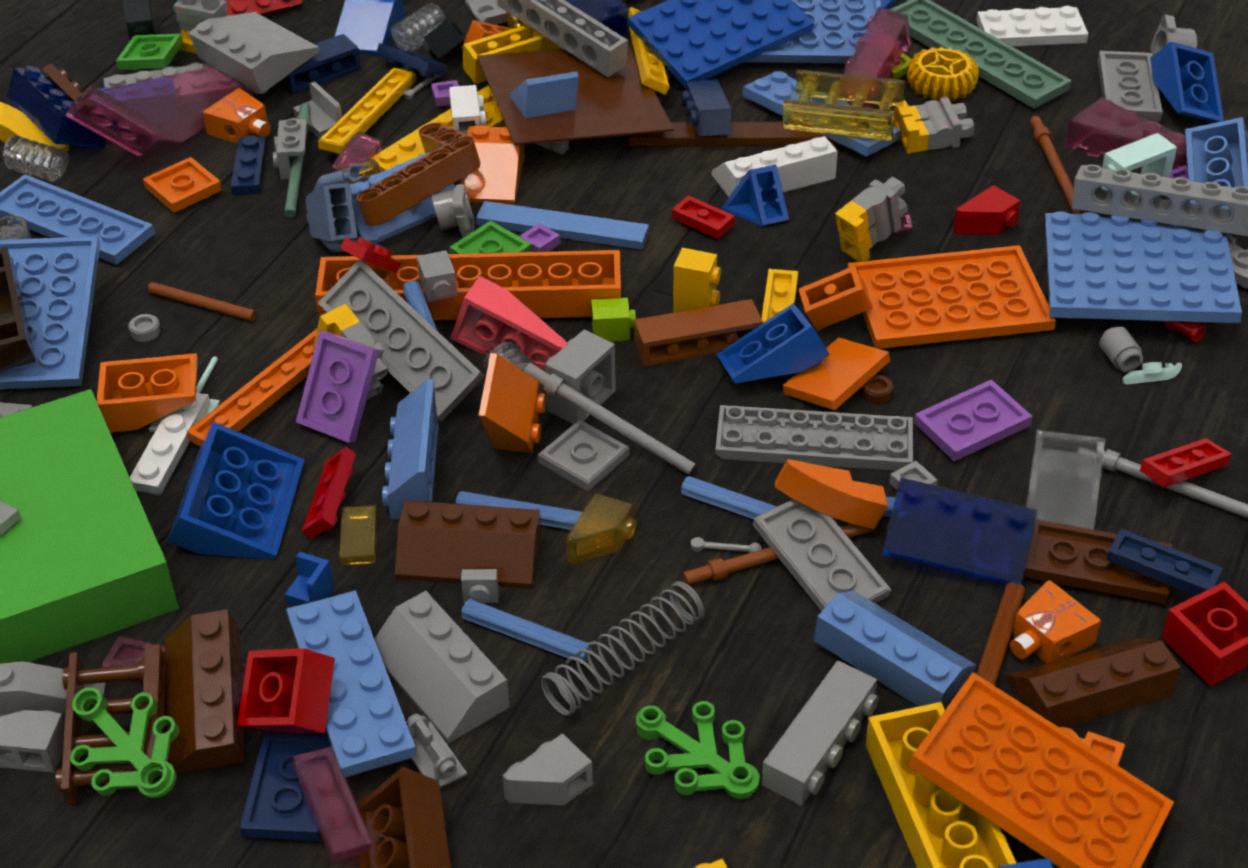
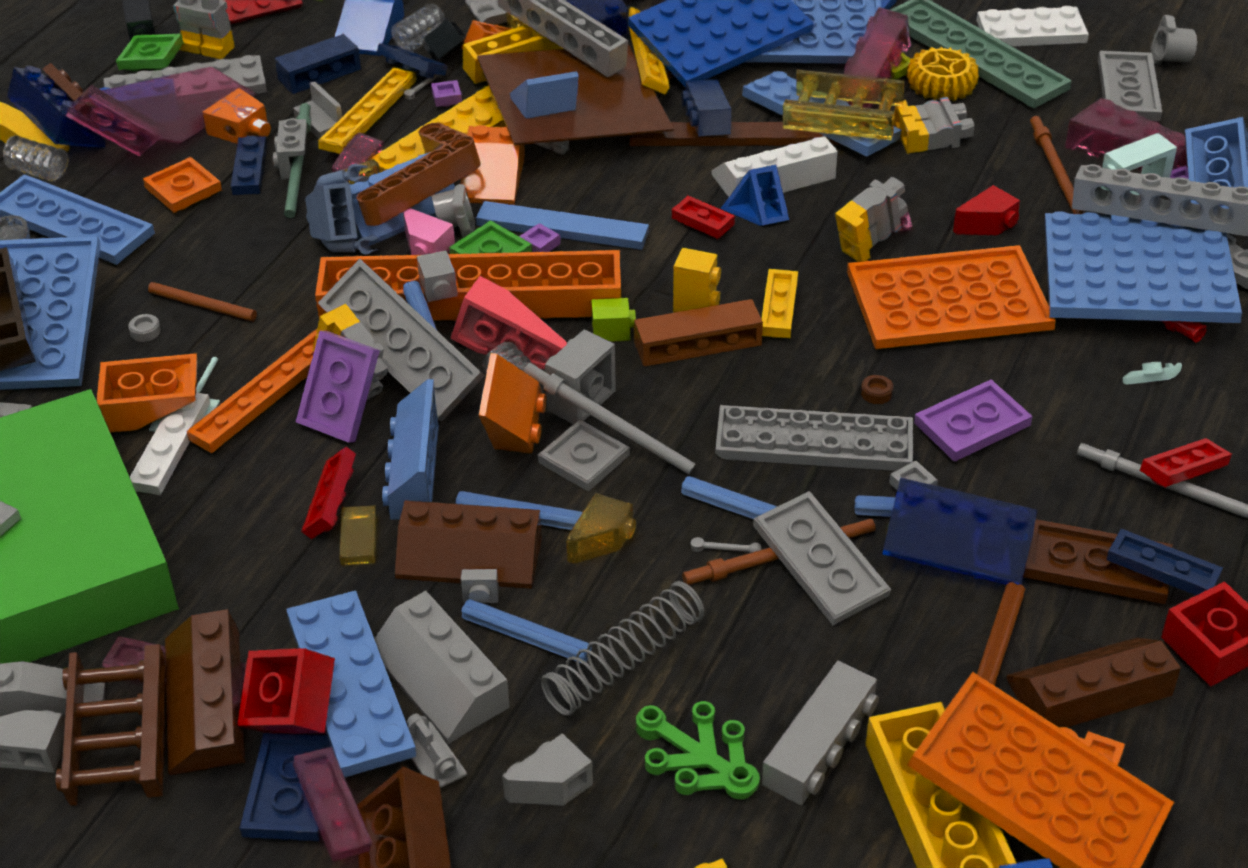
(128, 748): bright green plant -> none
(236, 497): blue slope -> none
(251, 49): light grey slope -> none
(313, 580): blue panel -> none
(365, 251): red plate -> none
(427, 233): none -> bright pink slope
(466, 108): white brick -> none
(774, 348): blue slope -> none
(833, 492): orange slope -> none
(835, 298): orange brick -> none
(838, 374): orange tile -> none
(891, 650): medium blue slope -> none
(1053, 626): orange torso -> none
(1066, 478): clear slope -> none
(1121, 349): light grey brick -> none
(1188, 81): blue slope -> none

